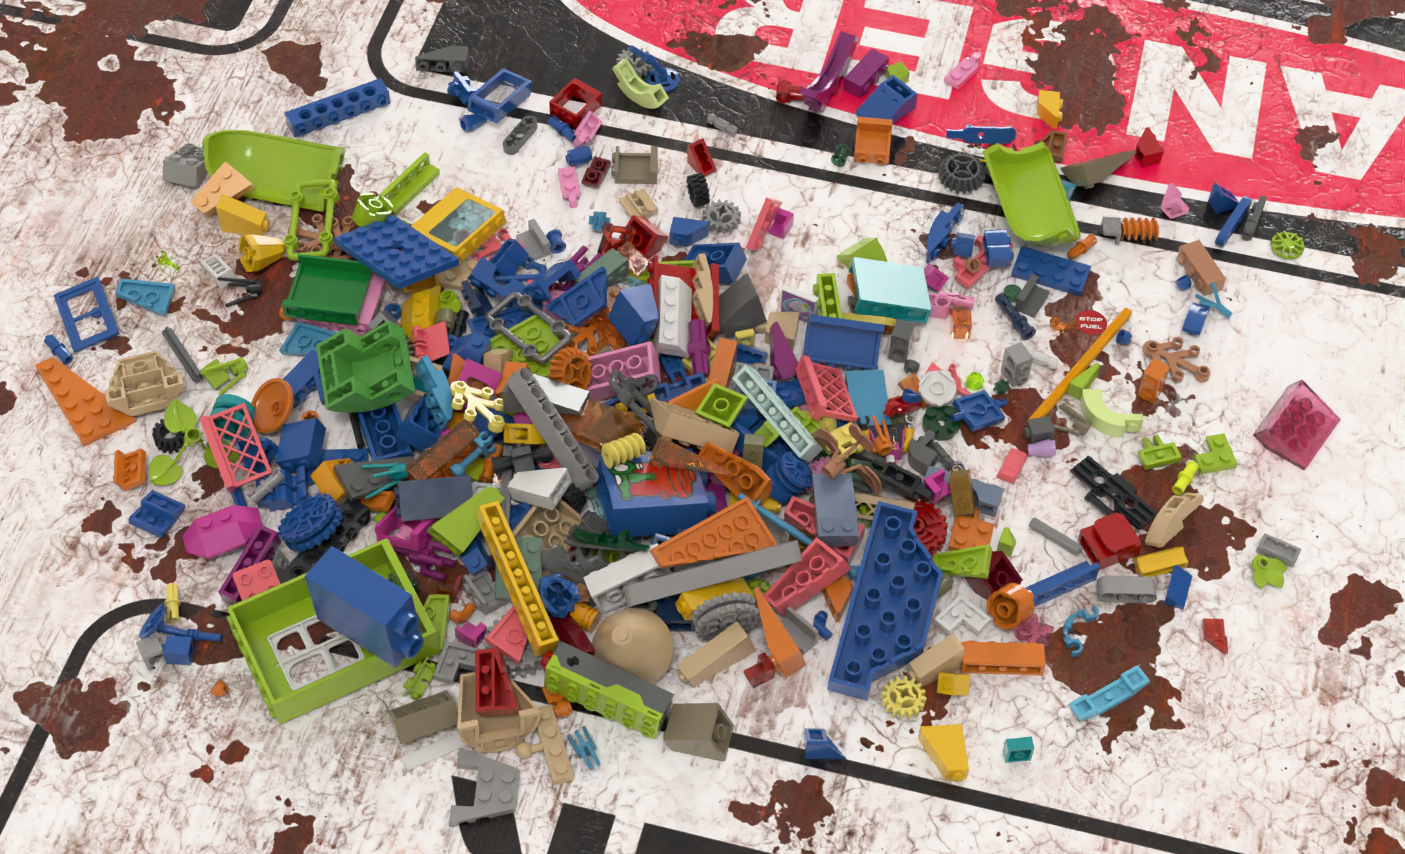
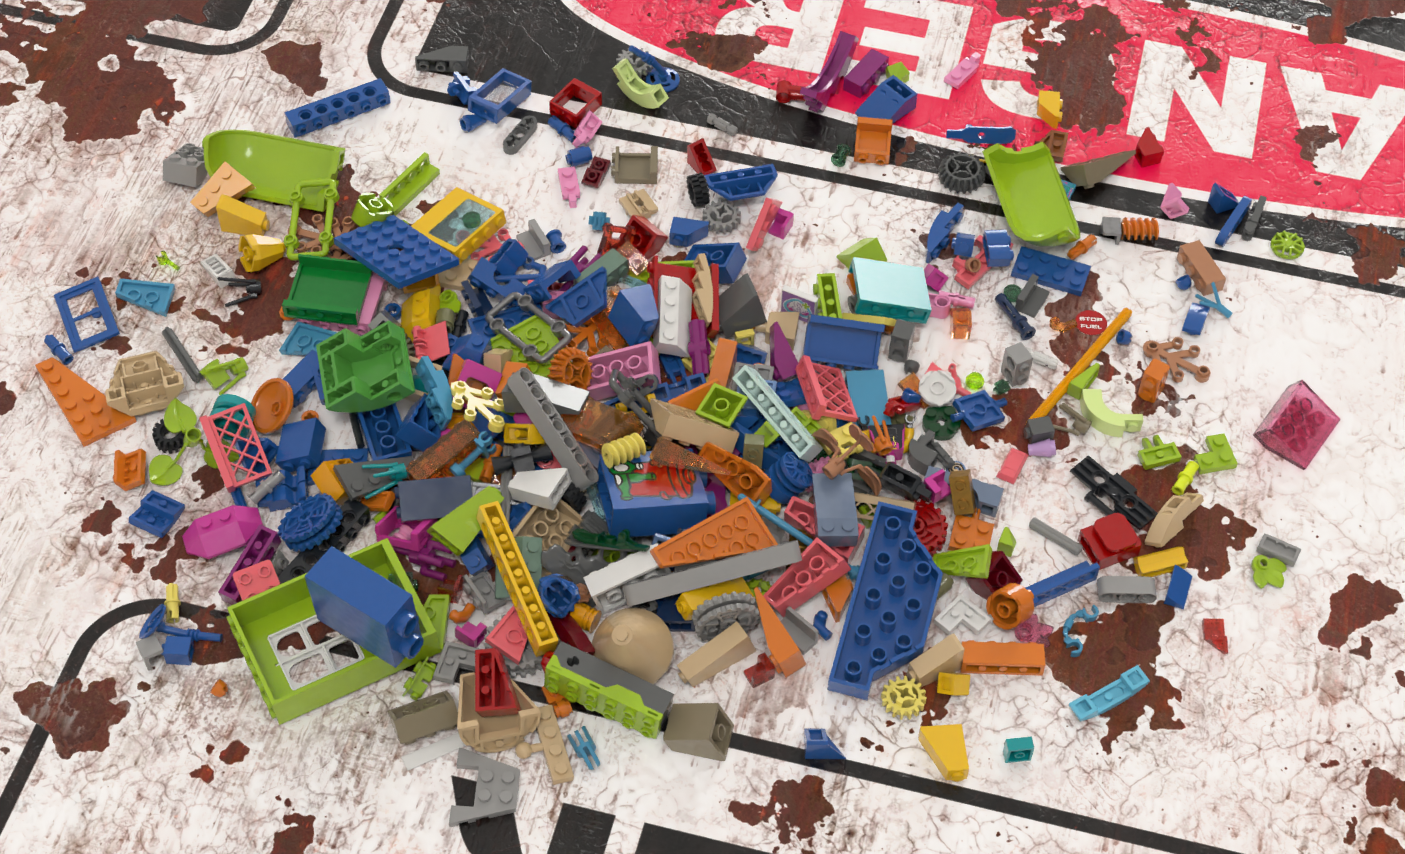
(471, 219): none -> clear green tile
(742, 182): none -> blue wedge

